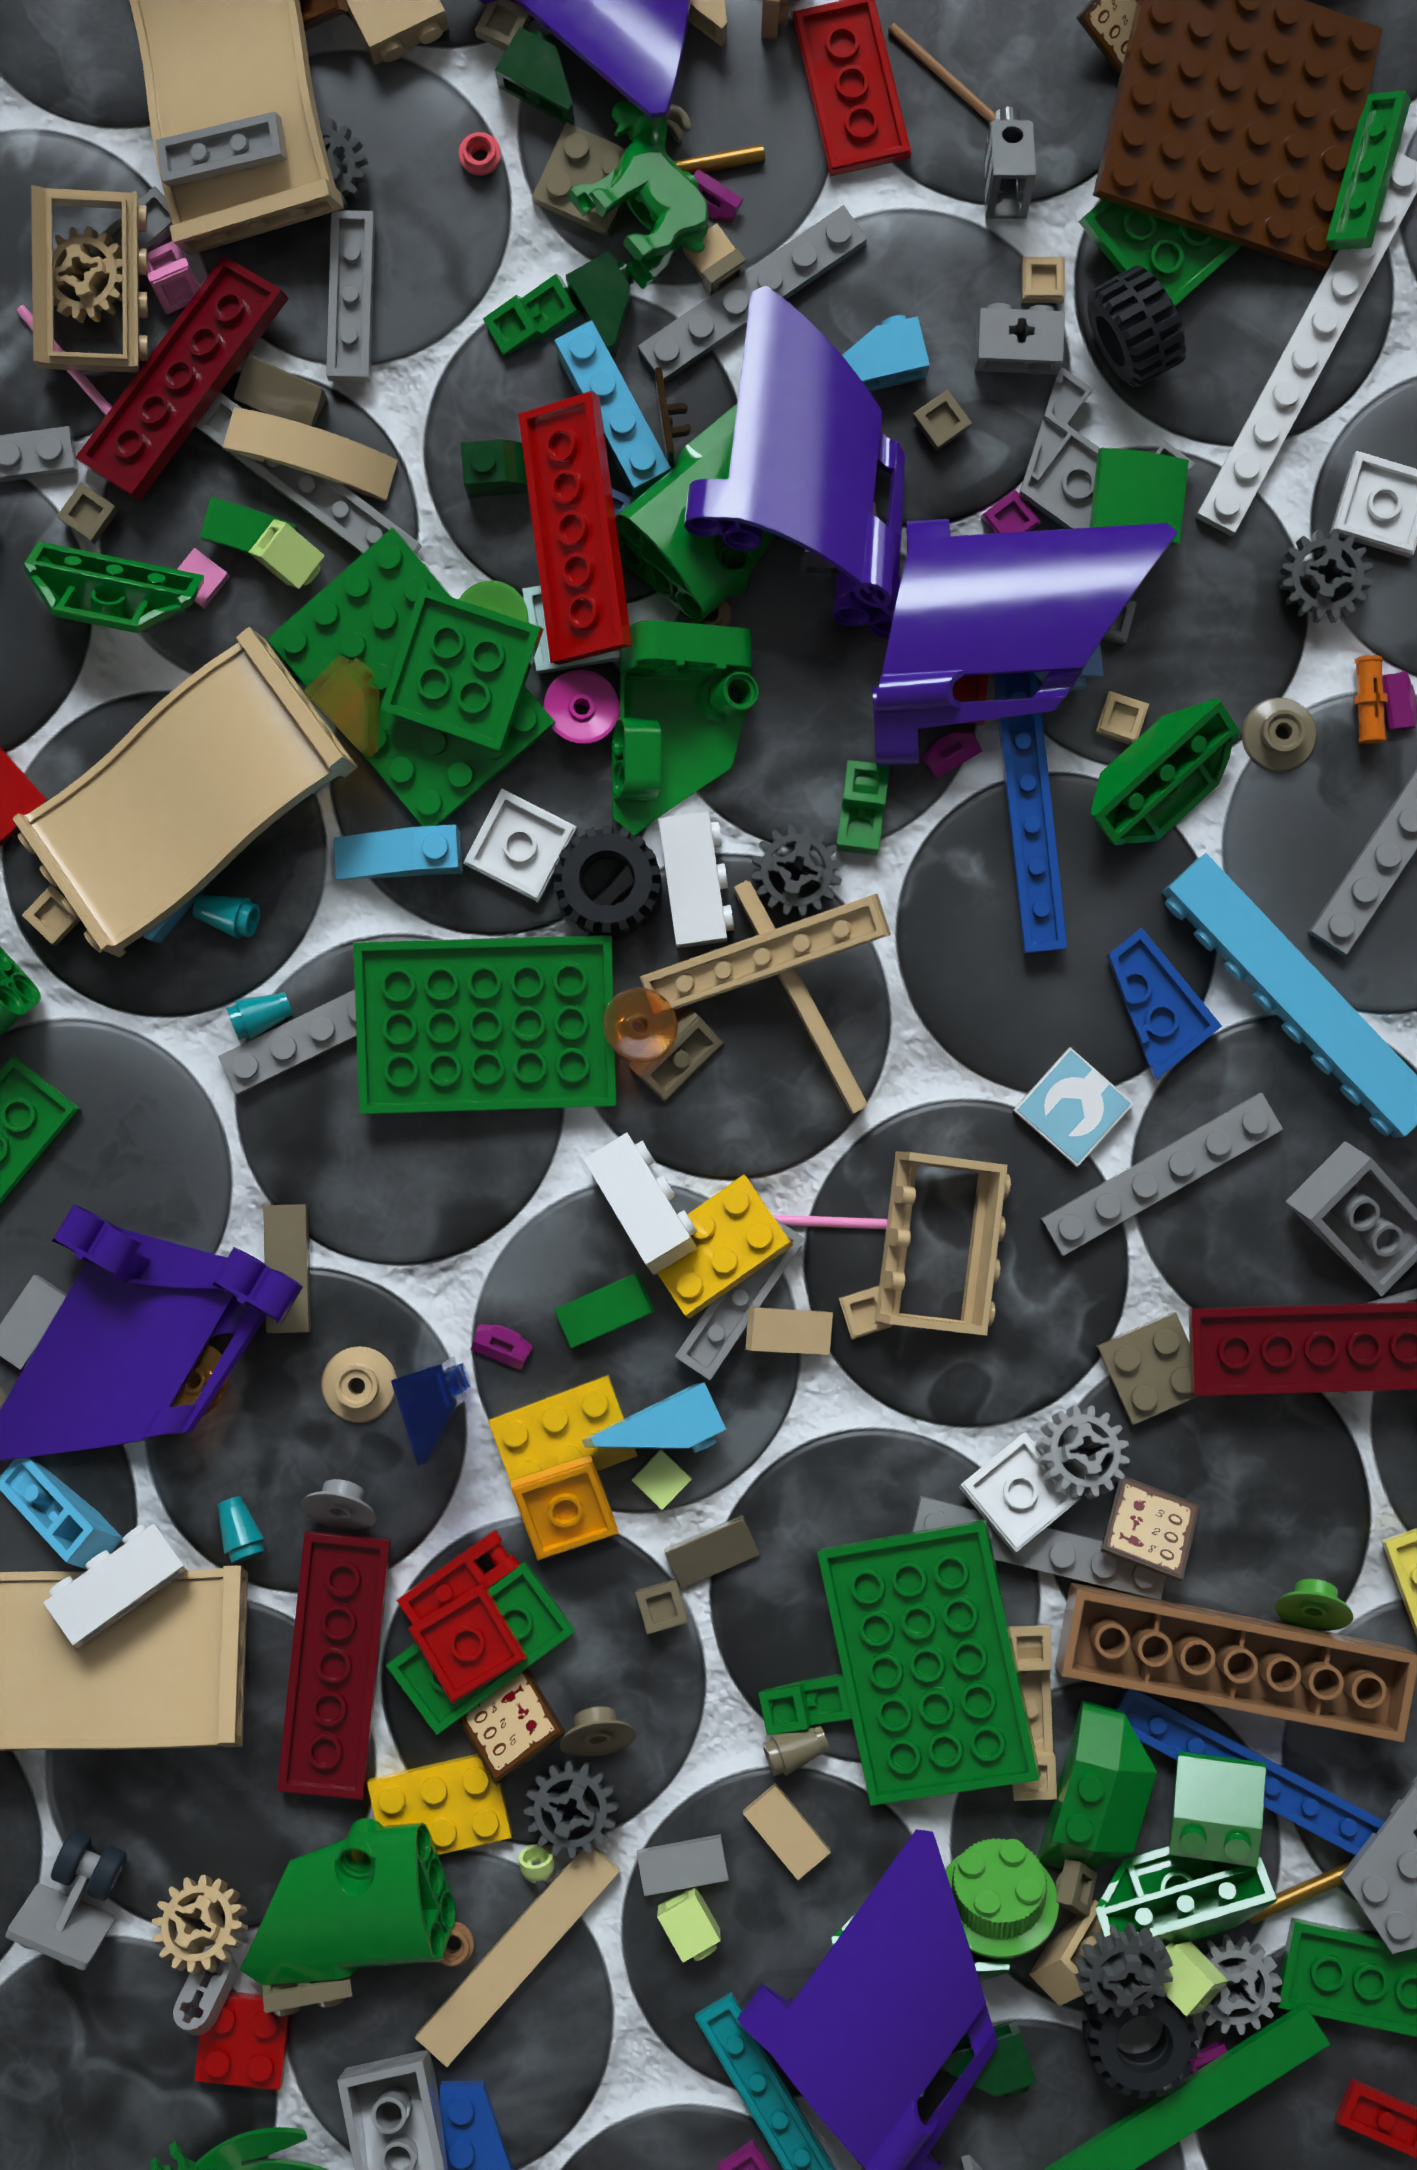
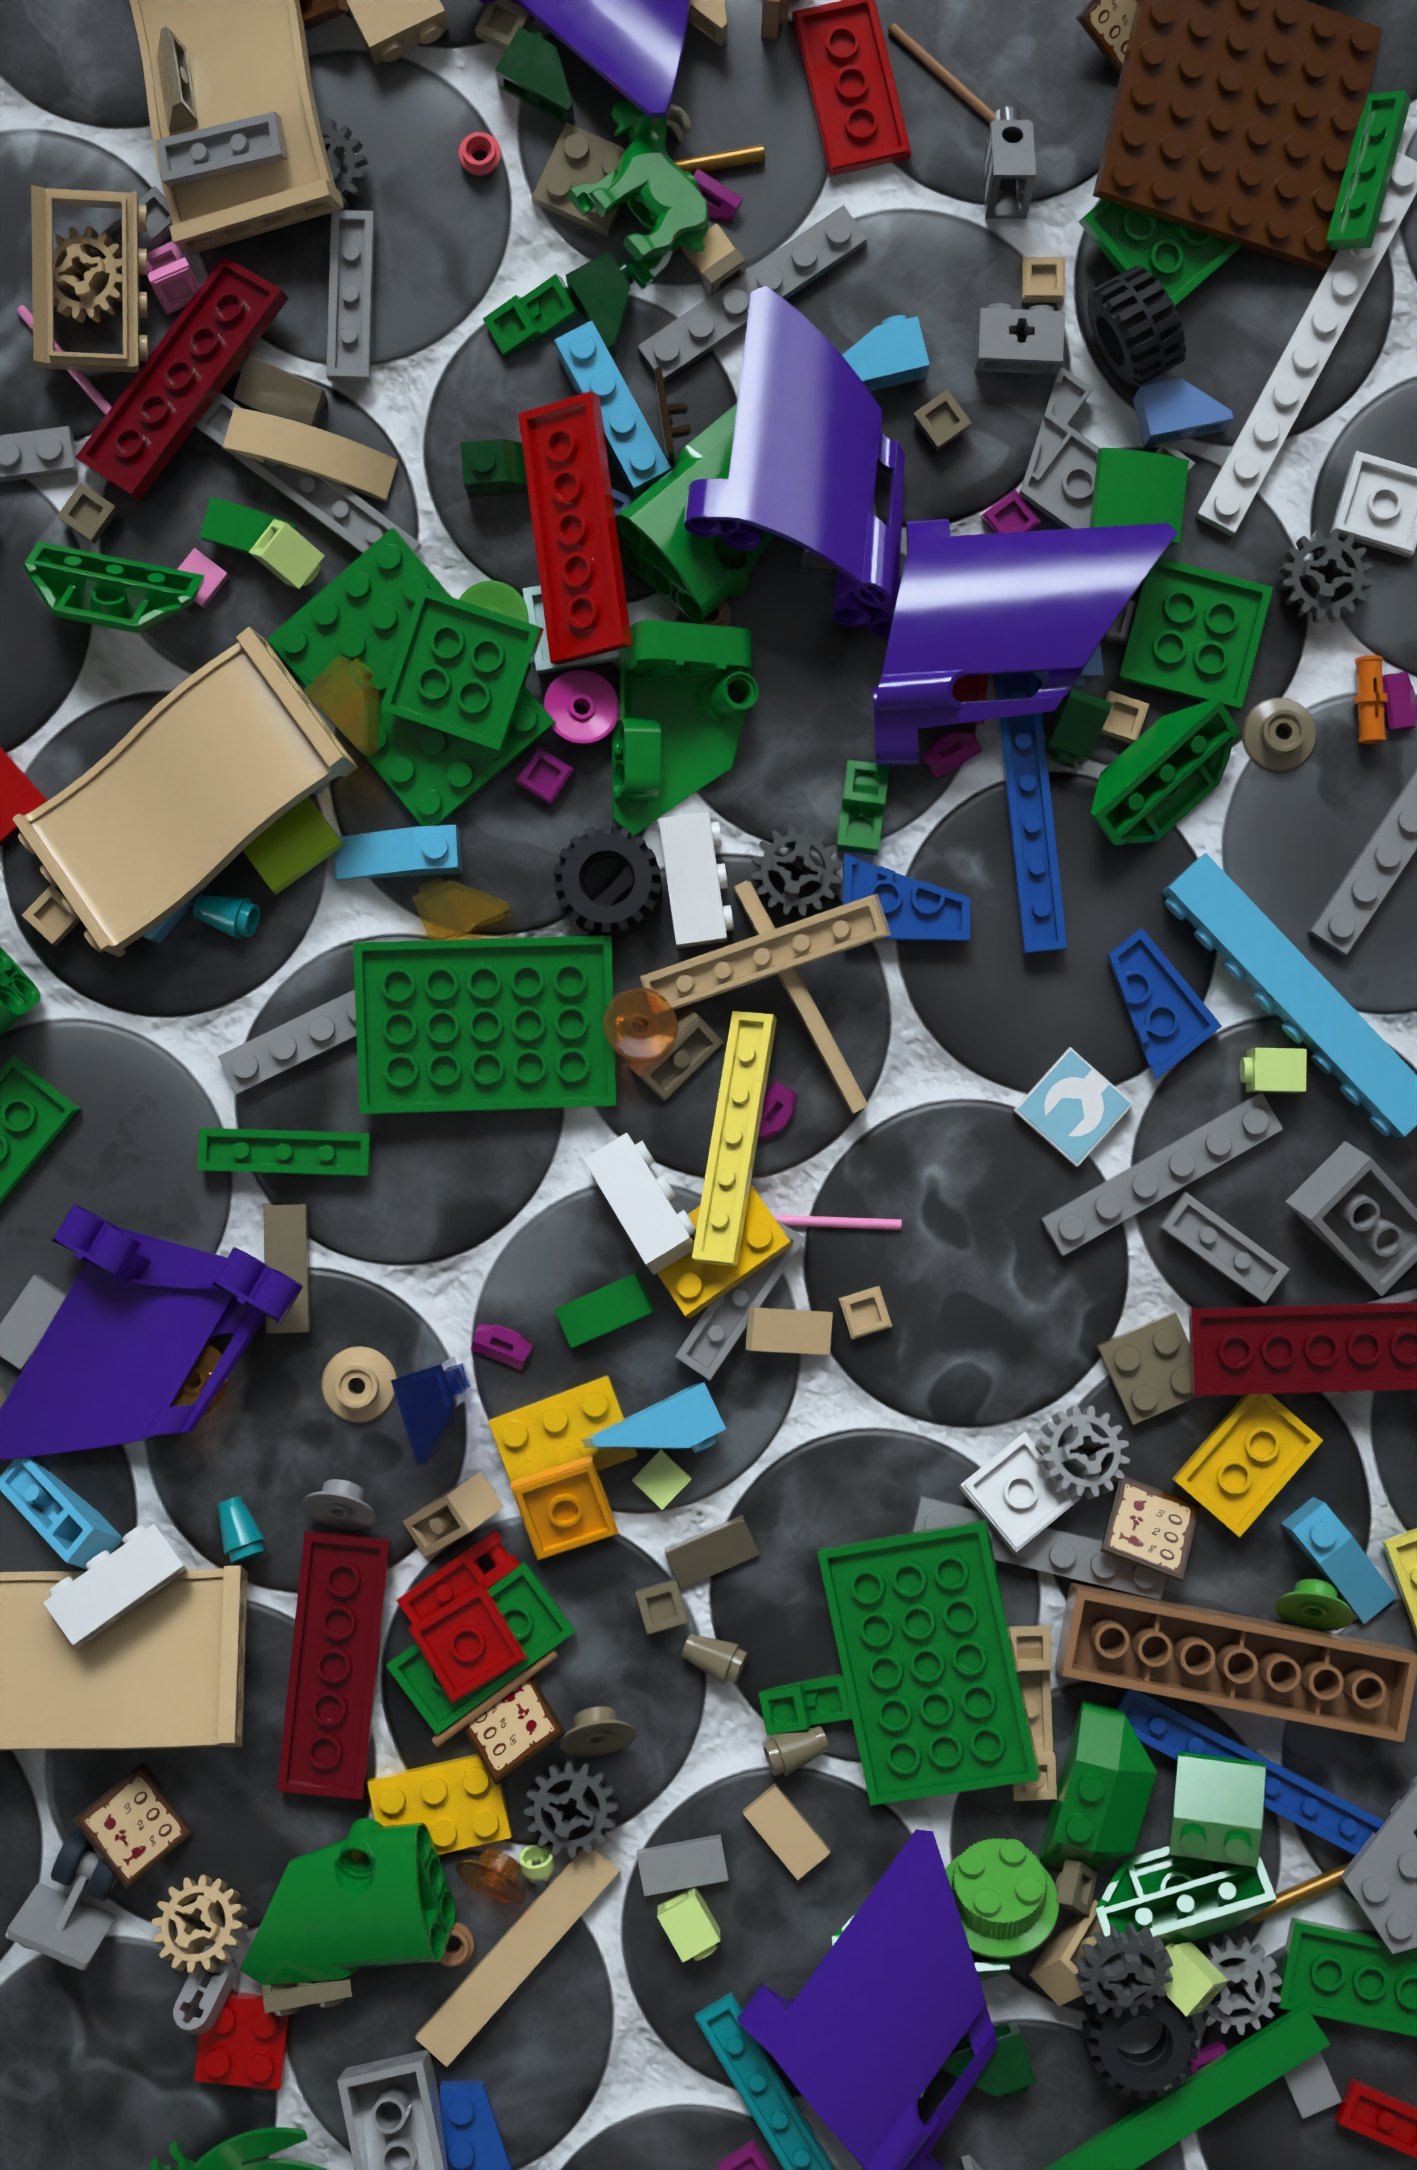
(132, 1826): none -> piece
(175, 82): none -> dark tan slope
(258, 1014): teal cone -> none
(284, 1151): none -> green plate
(292, 845): none -> lime slope
(453, 1514): none -> tan slope
(456, 910): none -> clear yellow slope
(494, 1876): none -> clear orange piece
(495, 1698): none -> medium nougat axle
(519, 845): white tile -> none
(544, 776): none -> magenta tile
(715, 1657): none -> dark tan cone
(734, 1139): none -> light yellow plate
(776, 1111): none -> magenta piece
(911, 906): none -> blue wing
(986, 1232): tan window -> none
(1076, 728): none -> dark green slope
(1177, 411): none -> medium blue slope
(1195, 633): none -> green plate
(1224, 1247): none -> light grey plate
(1247, 1460): none -> yellow plate
(1274, 1070): none -> yellowish green brick
(1312, 2086): none -> light grey tile
(1339, 1558): none -> medium azure slope

